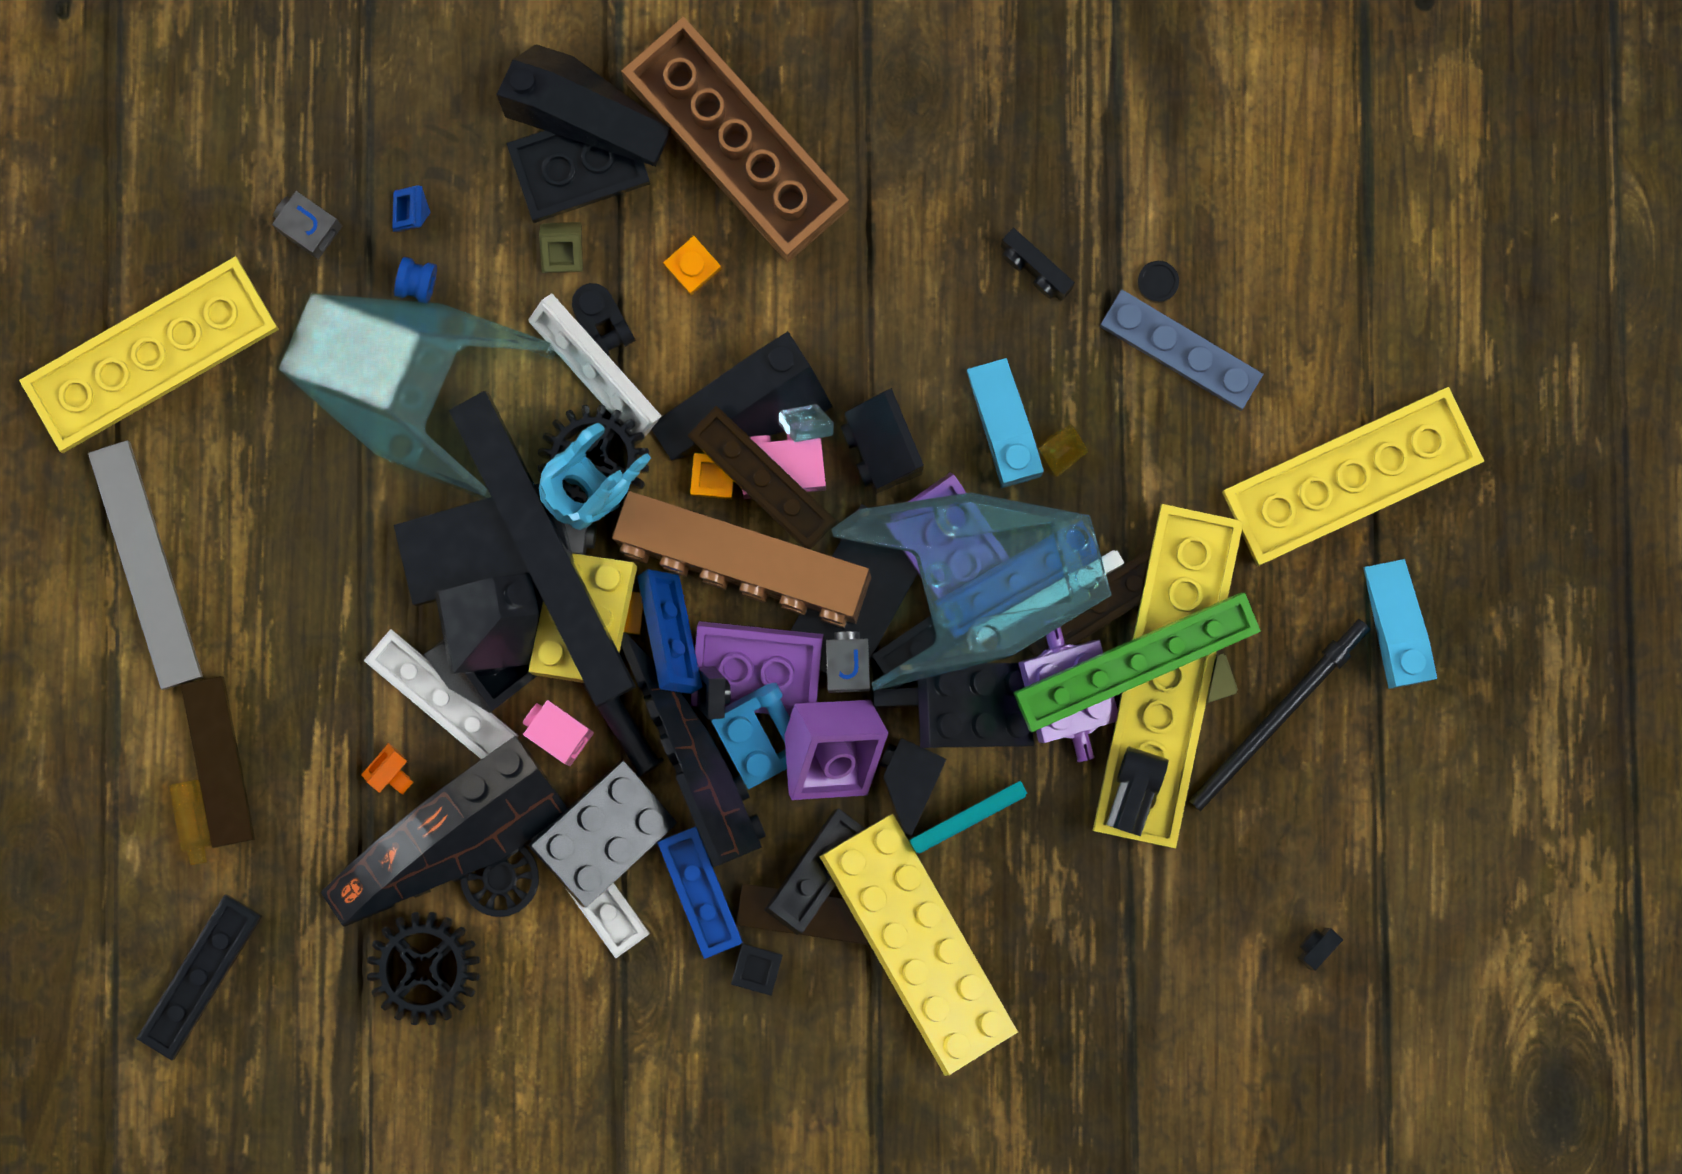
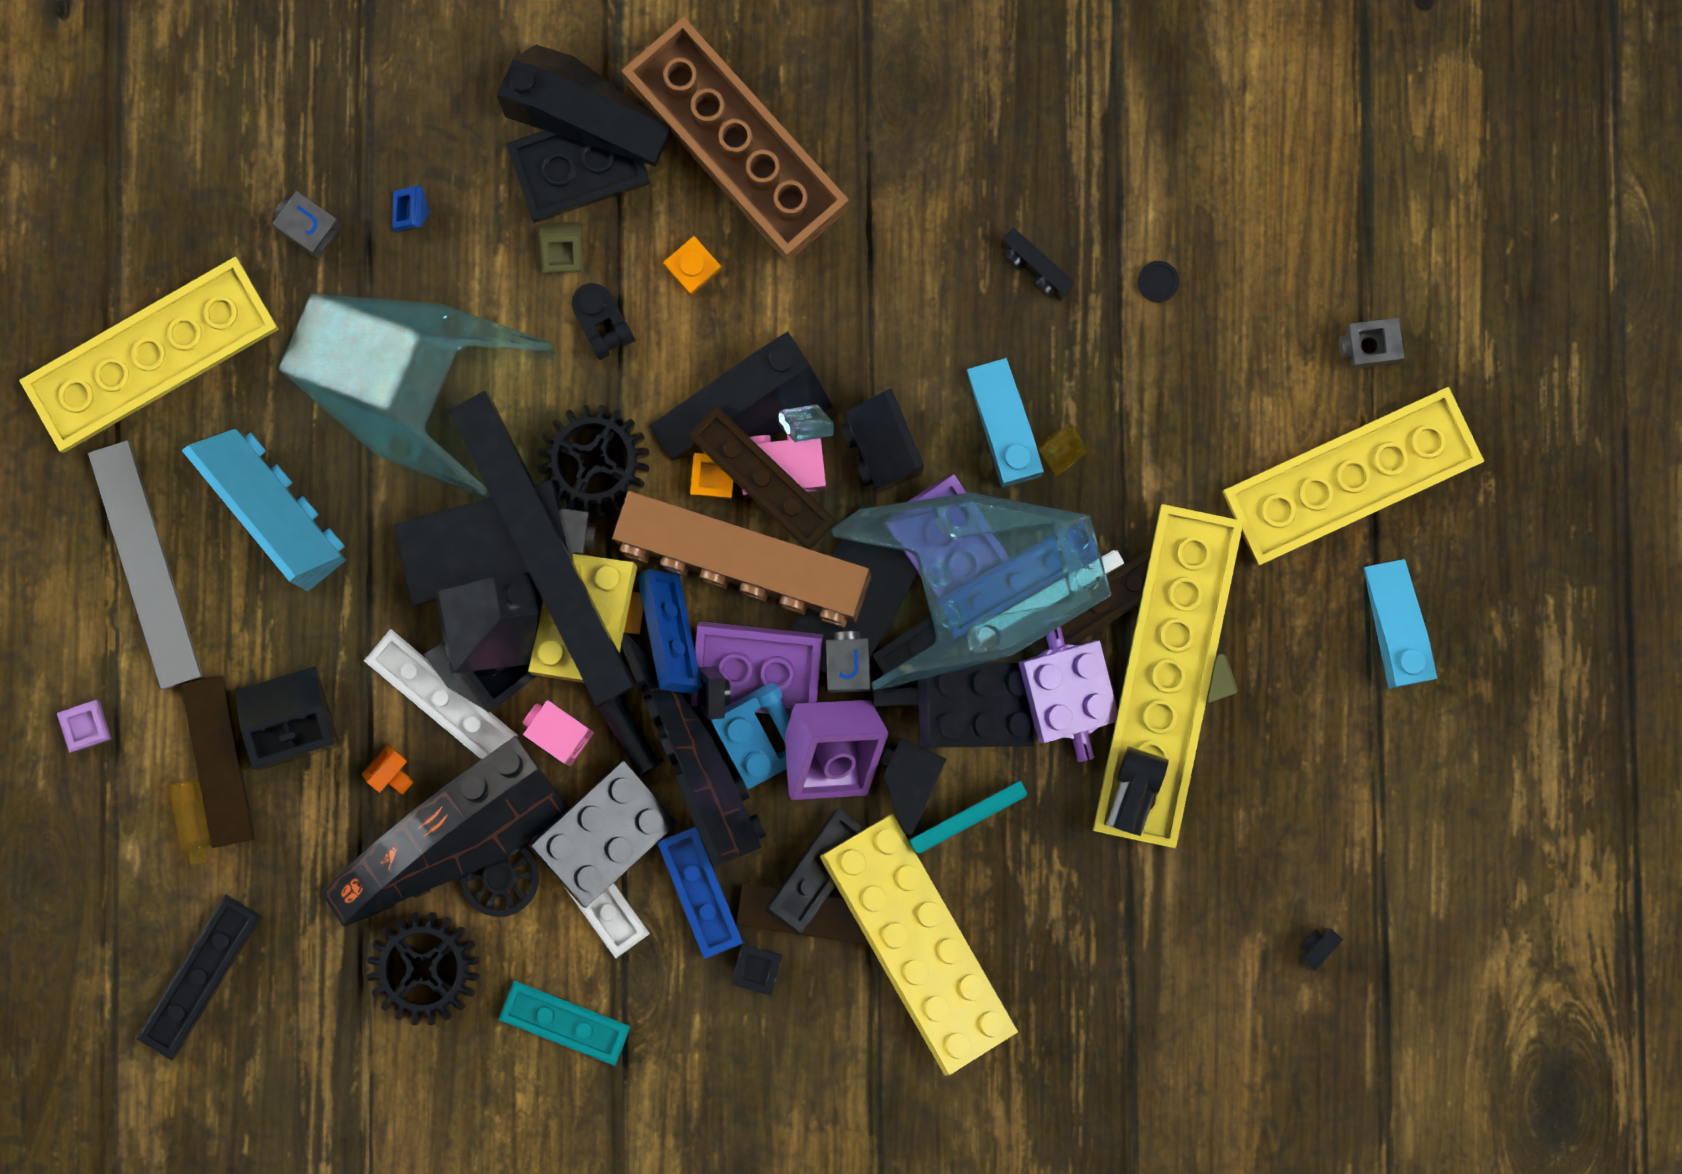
(84, 726): none -> lavender tile
(267, 507): none -> medium azure slope
(285, 719): none -> black slope
(415, 280): blue wheel -> none
(564, 1022): none -> teal tile
(575, 468): medium azure piece -> none
(592, 365): white tile -> none
(1137, 662): bright green plate -> none
(1181, 350): sand blue plate -> none
(1335, 655): black bar -> none
(1384, 335): none -> flat silver brick

